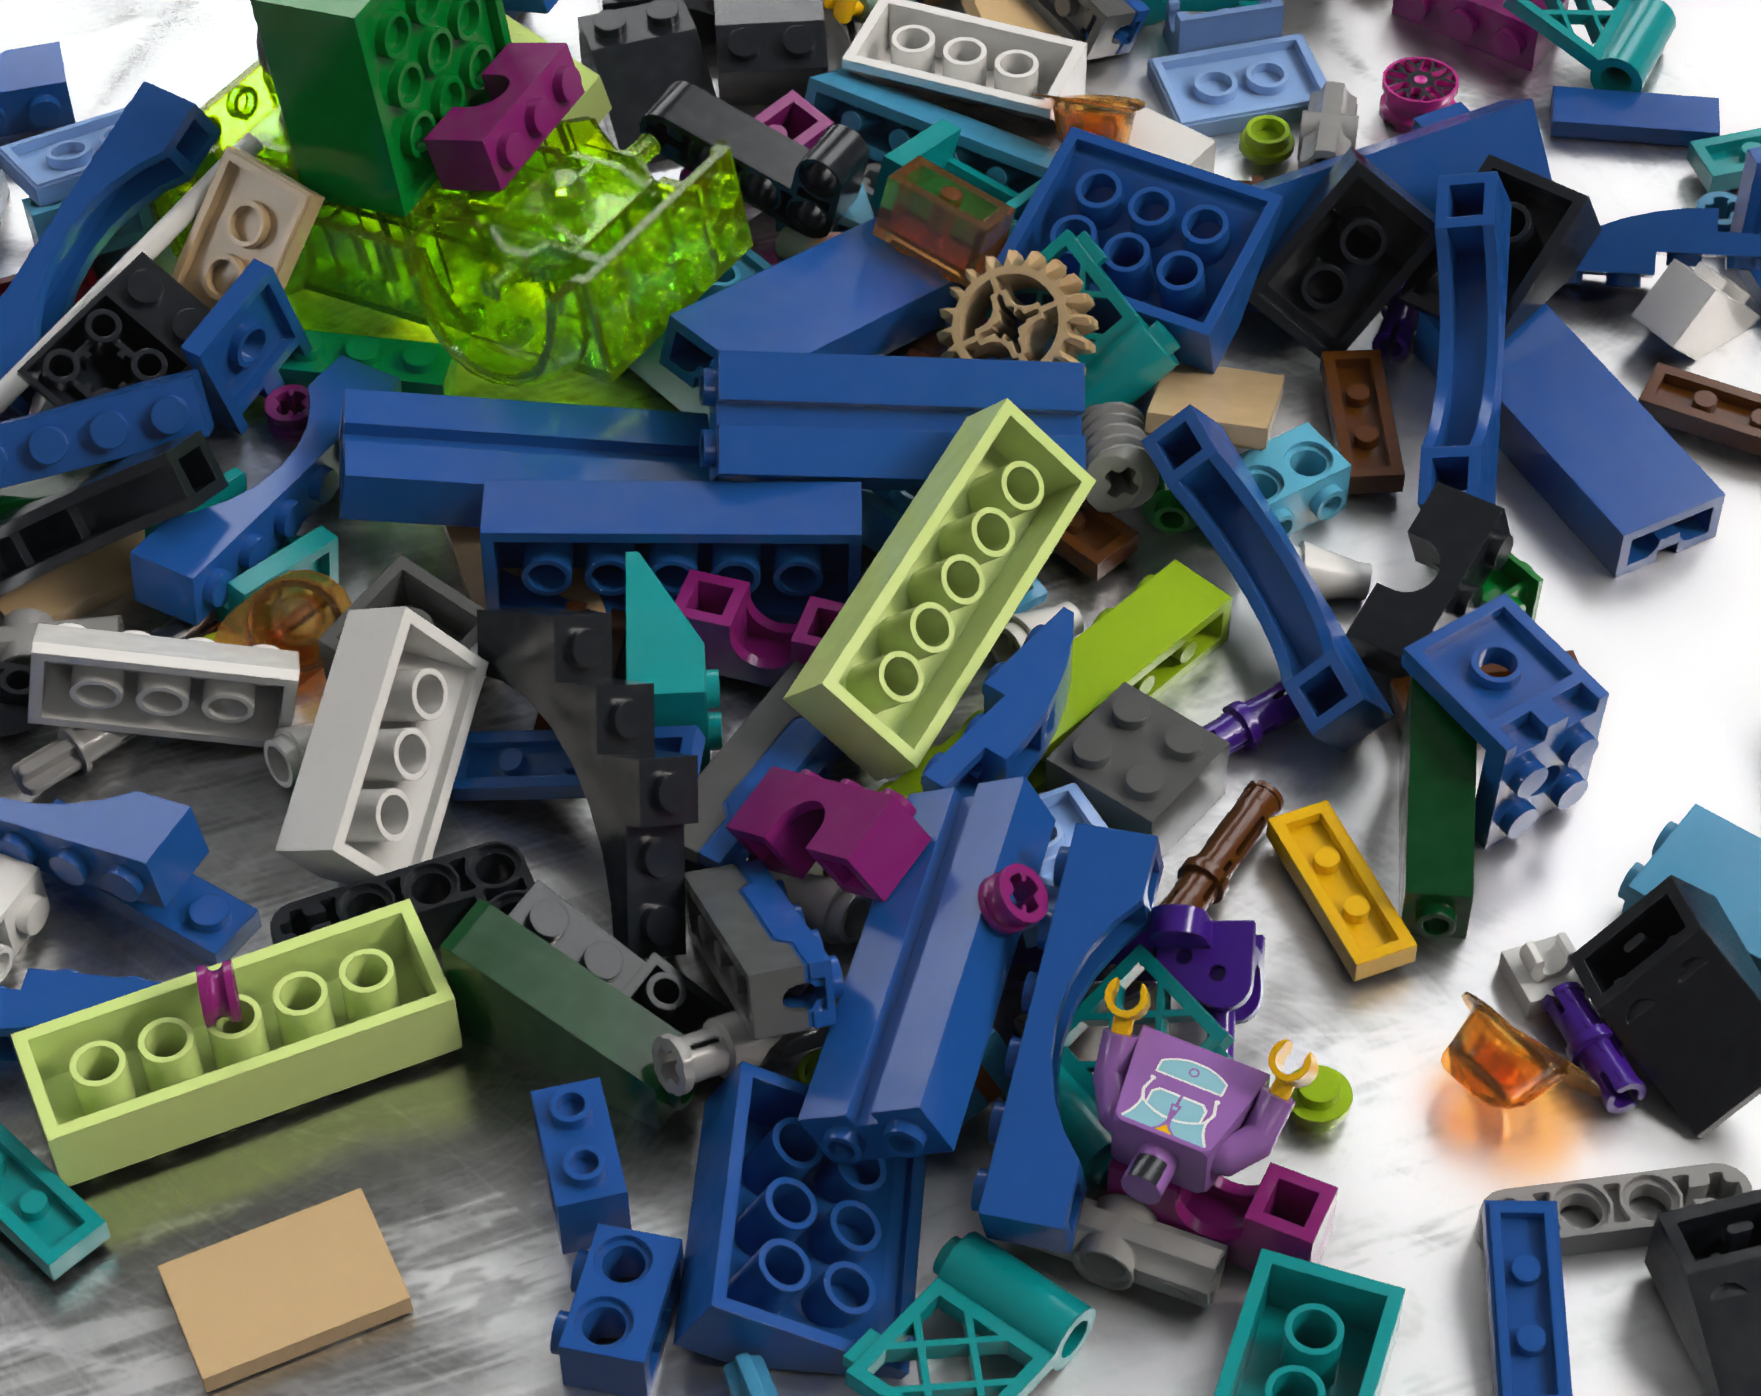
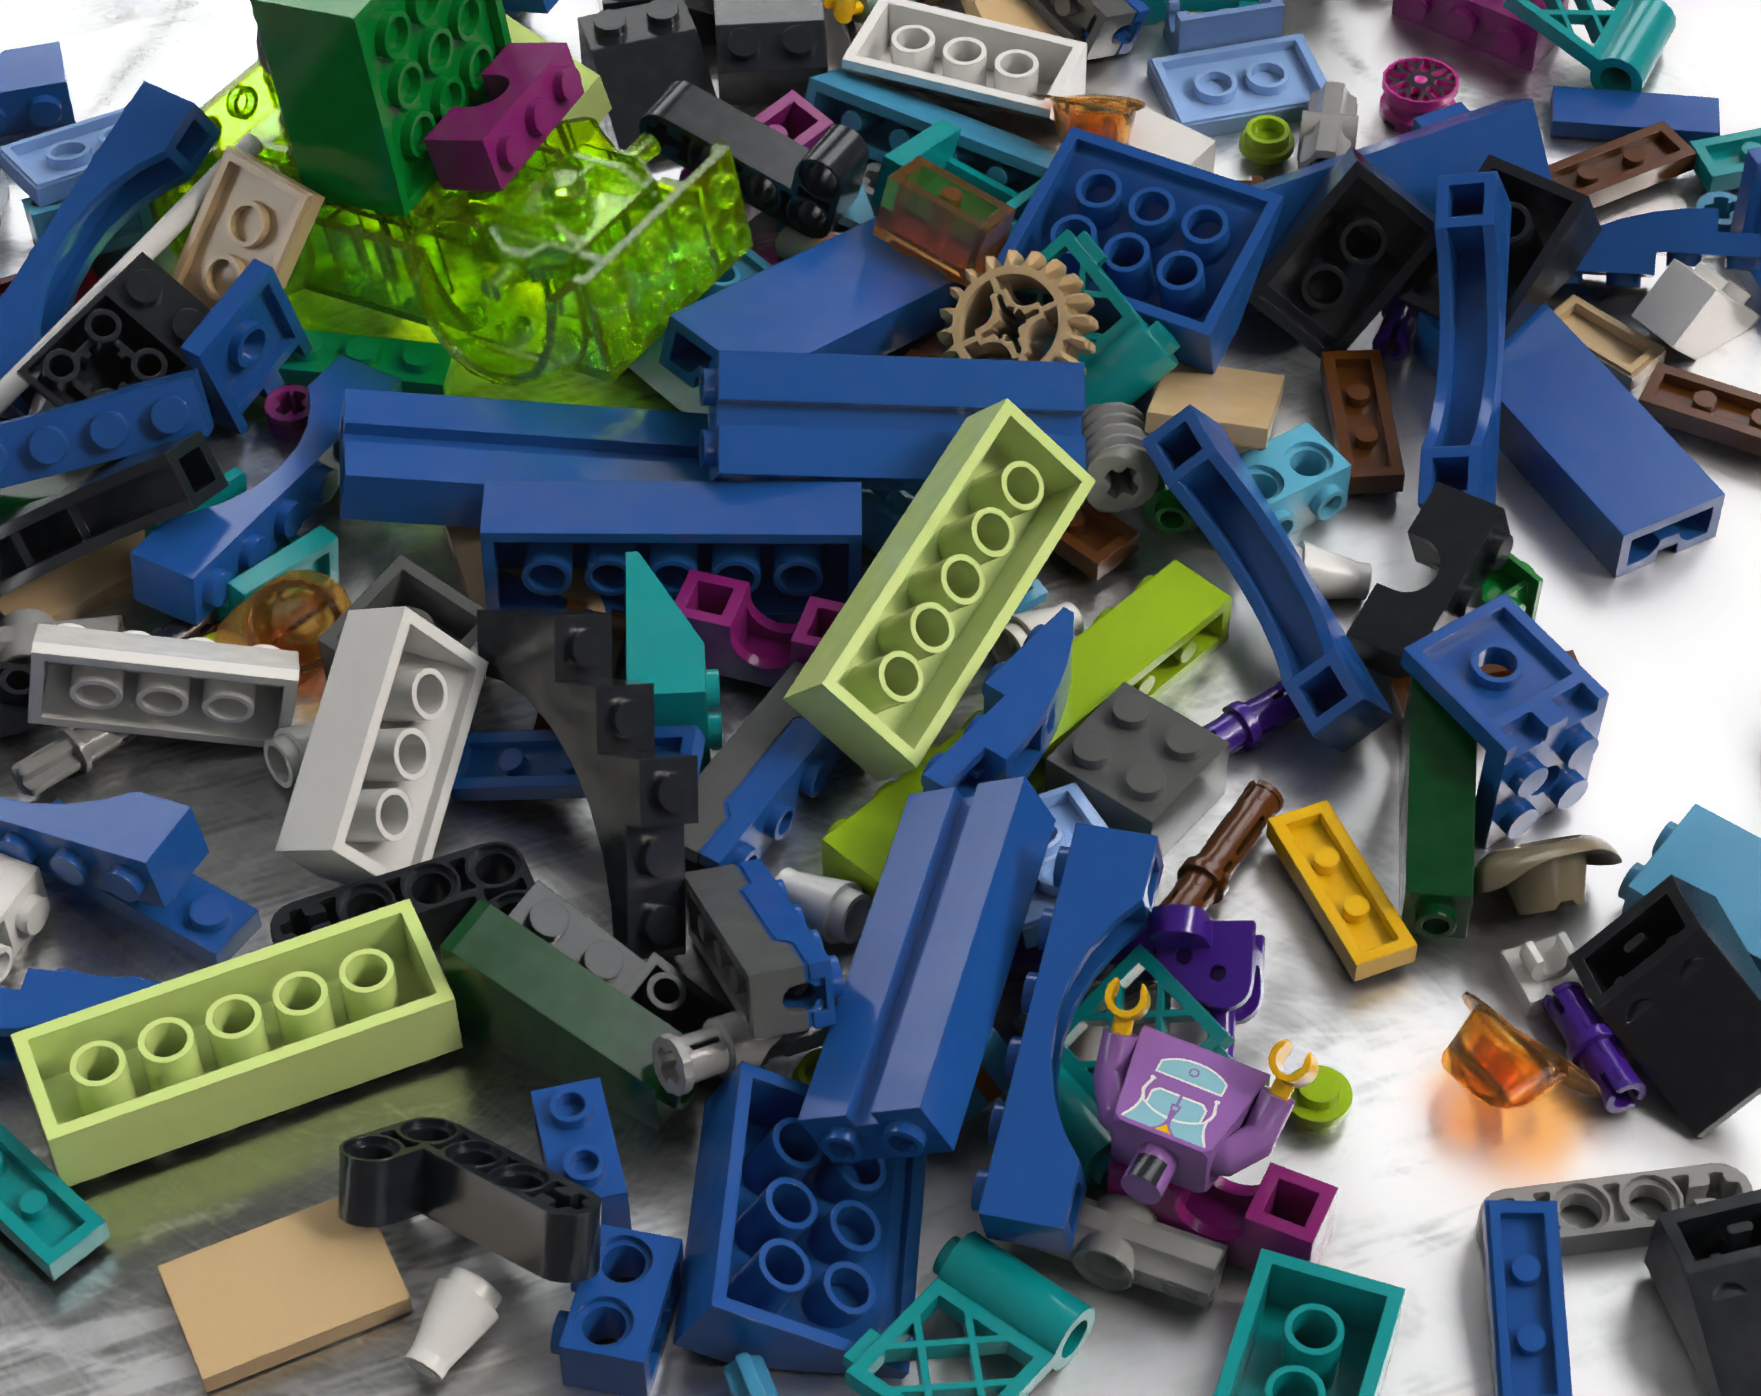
(218, 993): magenta bush -> none
(453, 1322): none -> white cone
(474, 1190): none -> black beam
(853, 832): magenta arch -> none
(1028, 892): magenta bush -> none
(1544, 871): none -> dark tan hat
(1620, 348): none -> tan tile
(1626, 164): none -> reddish brown plate

